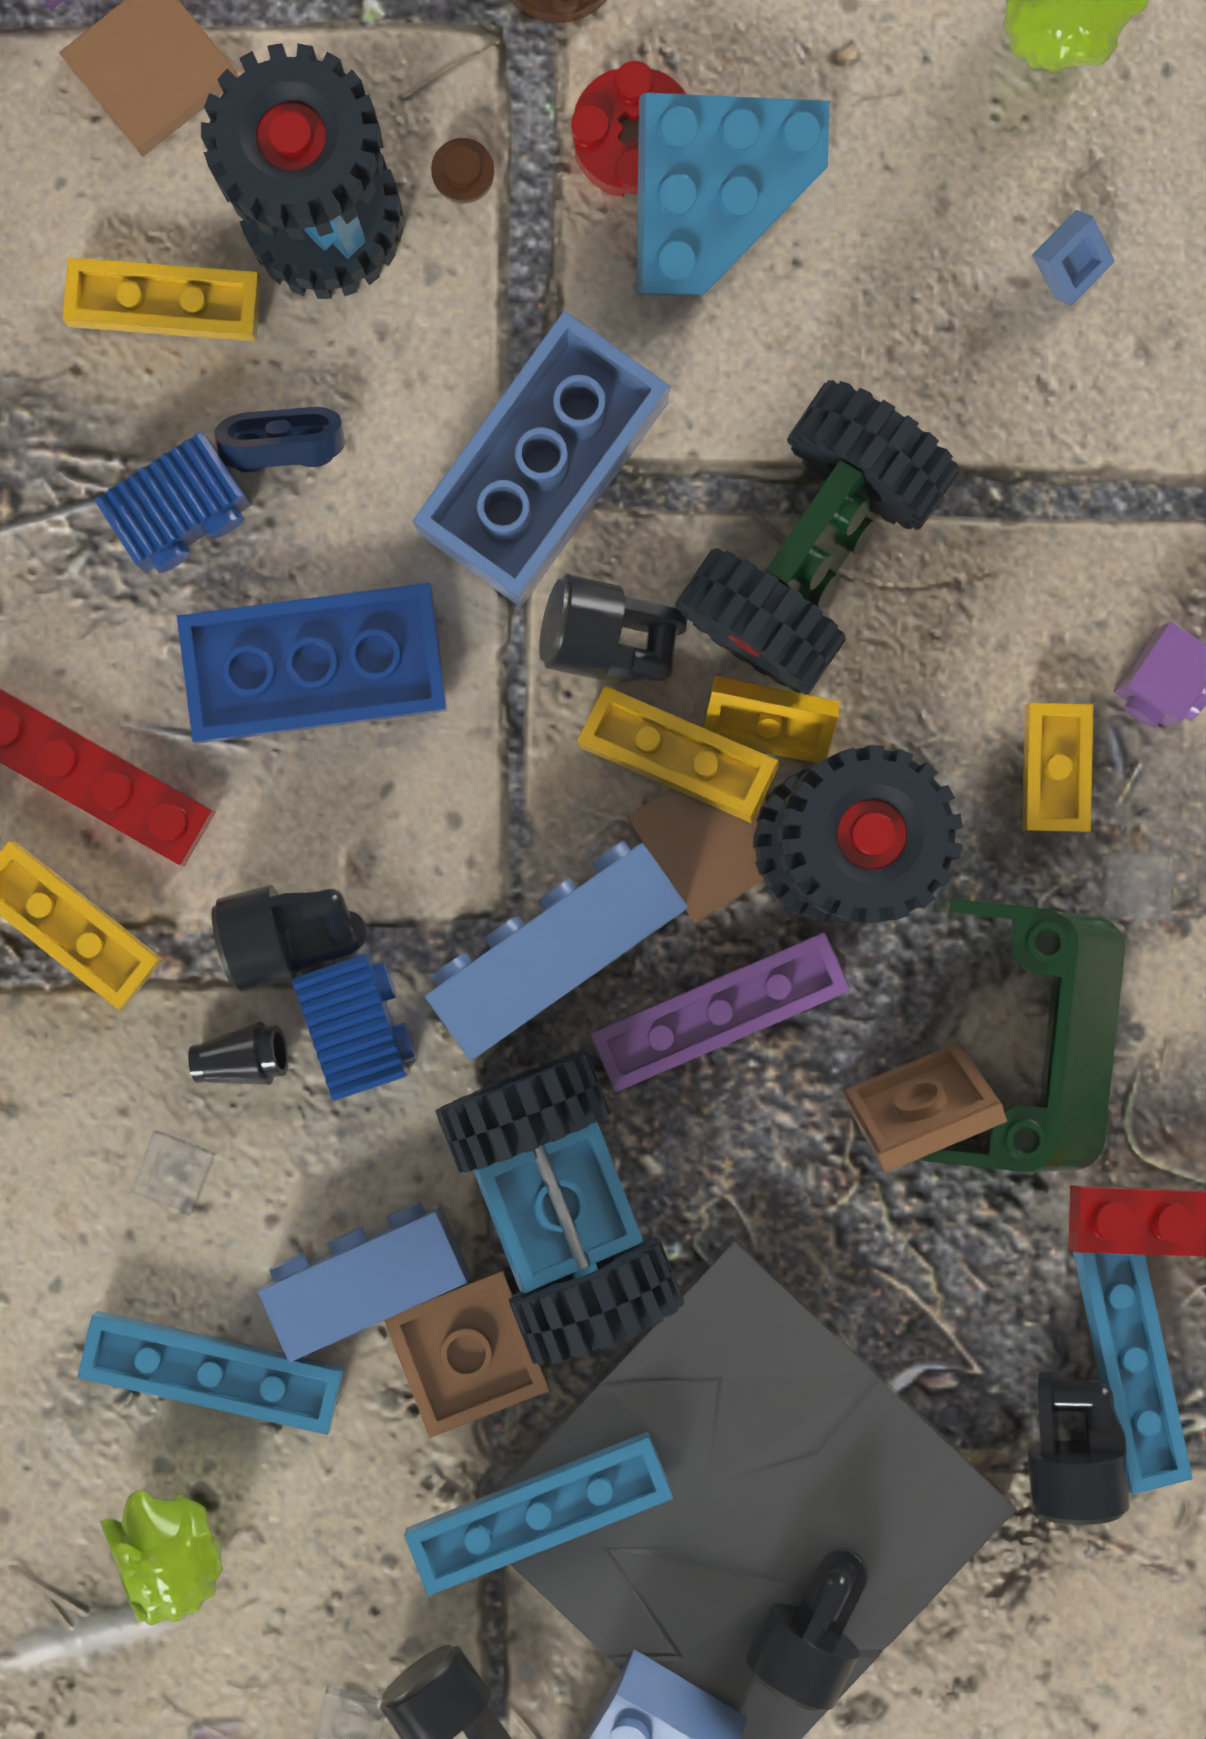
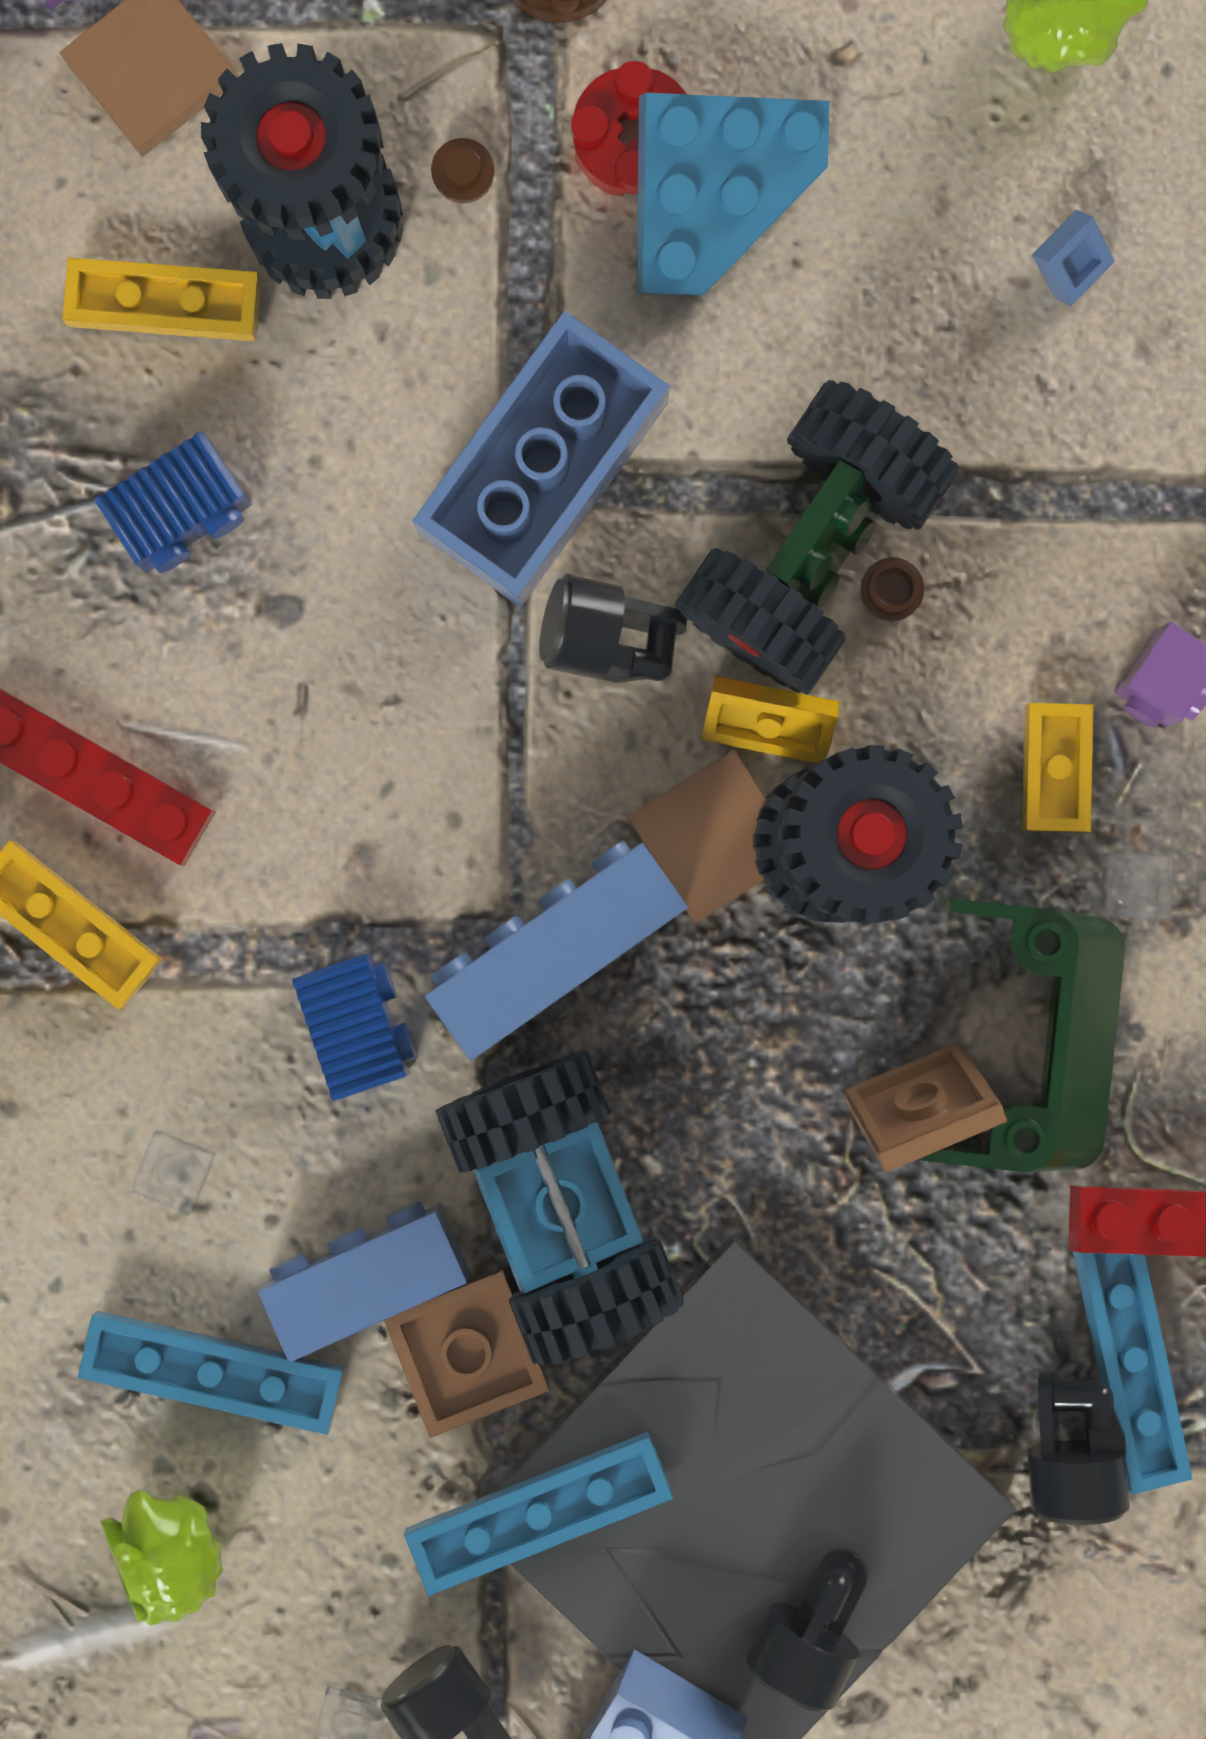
(241, 1057): black cone -> none
(270, 934): black piece -> none
(280, 438): dark blue plate -> none
(312, 663): blue plate -> none
(678, 754): yellow plate -> none
(719, 1011): medium lavender plate -> none
(892, 589): none -> reddish brown plate

